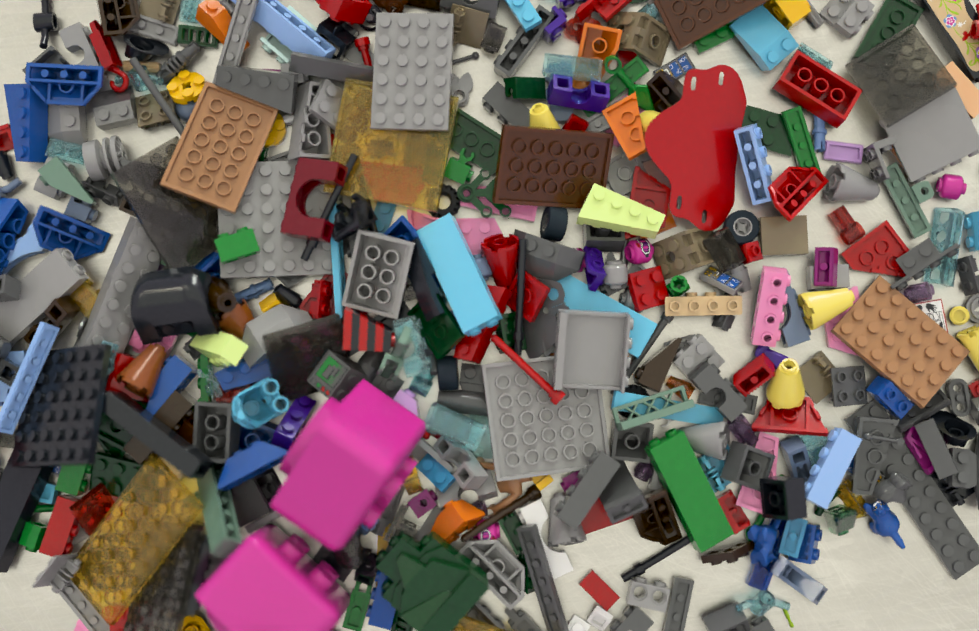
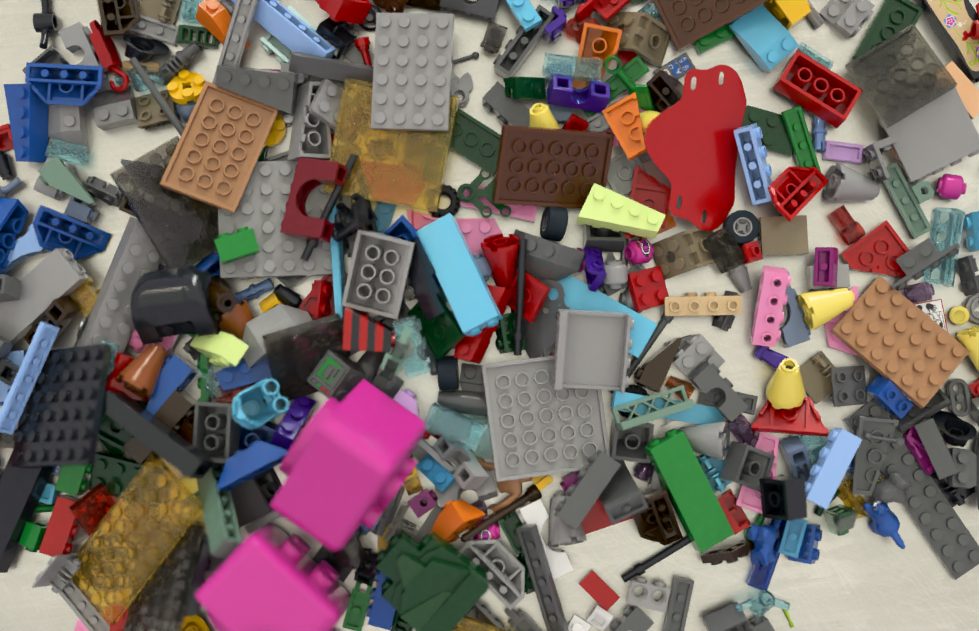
(103, 158): light grey wheel -> none
(421, 384): clear light blue piece -> none
(458, 168): green brick -> none
(468, 25): dark tan hinge -> none
(555, 395): red piece -> none
(677, 286): green piece -> none
(722, 281): tile -> none
(754, 374): red brick -> none
(798, 580): sand blue arch -> none

